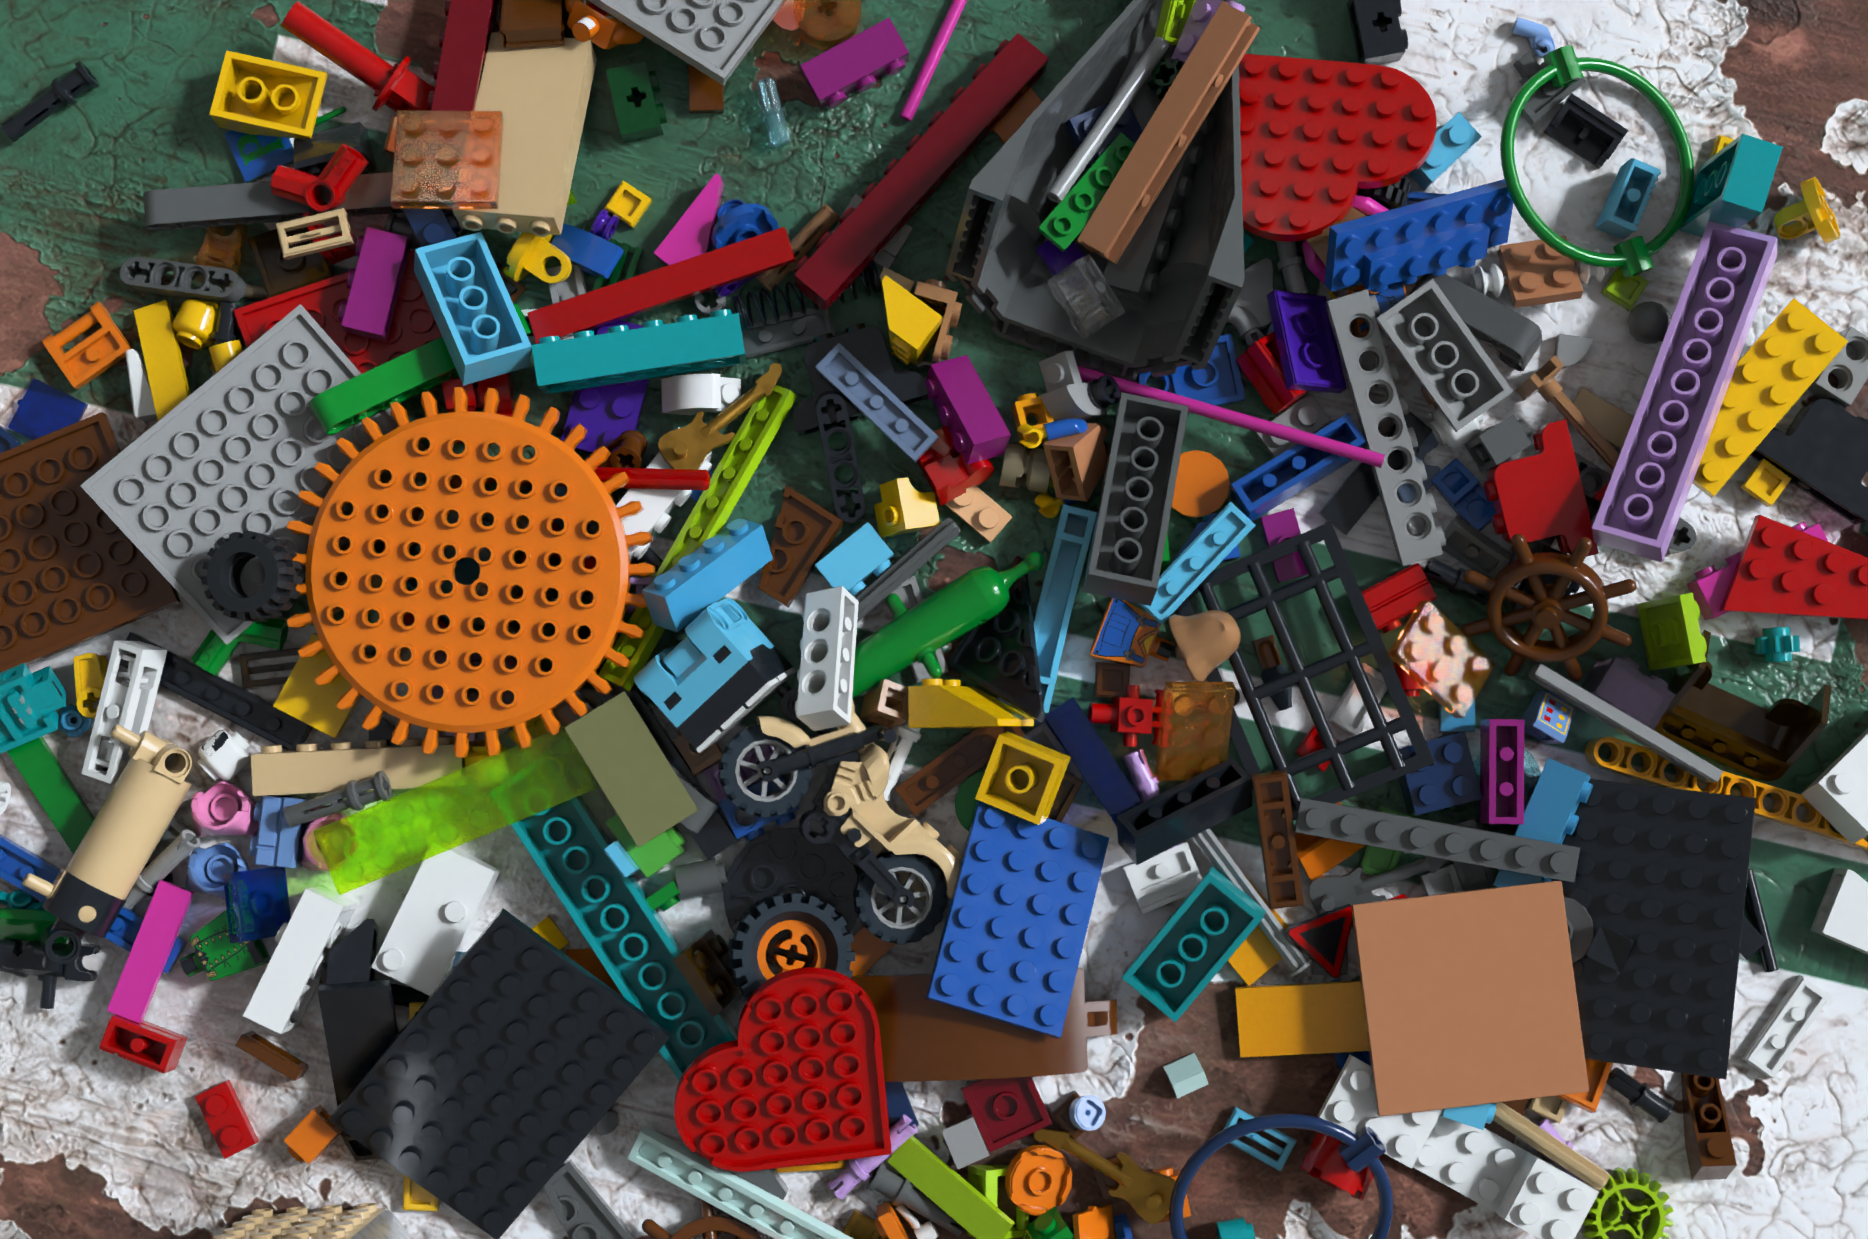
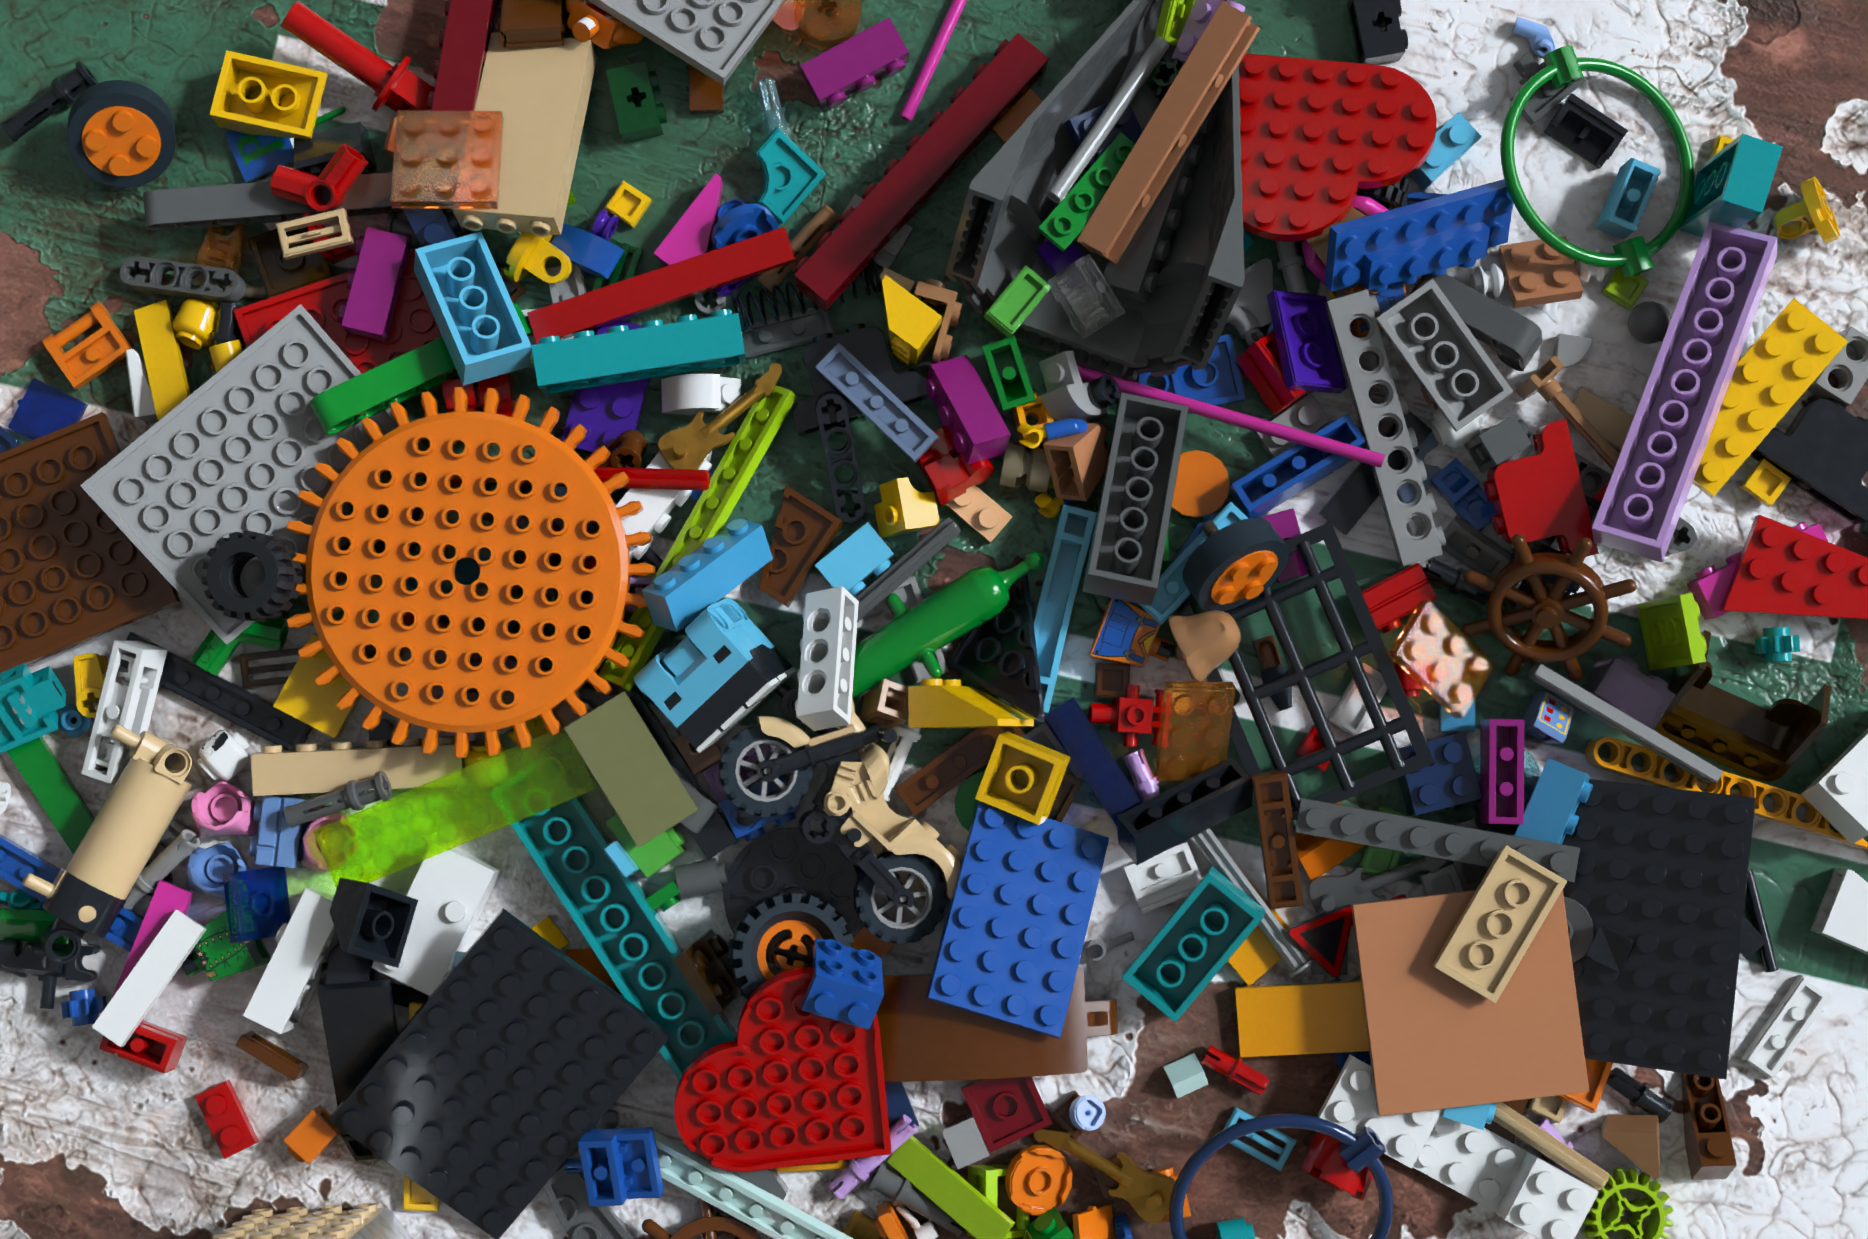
(83, 1006): none -> blue gear
(121, 133): none -> wheel
(149, 978): none -> white tile
(372, 920): none -> black slope
(618, 1165): none -> blue plate
(787, 175): none -> teal tile
(844, 984): none -> blue bracket
(1008, 373): none -> green slope
(1017, 301): none -> bright green tile
(1110, 944): none -> light grey hand
(1234, 563): none -> black wheel
(1235, 1070): none -> red axle
(1499, 923): none -> tan plate
(1636, 1138): none -> medium nougat slope

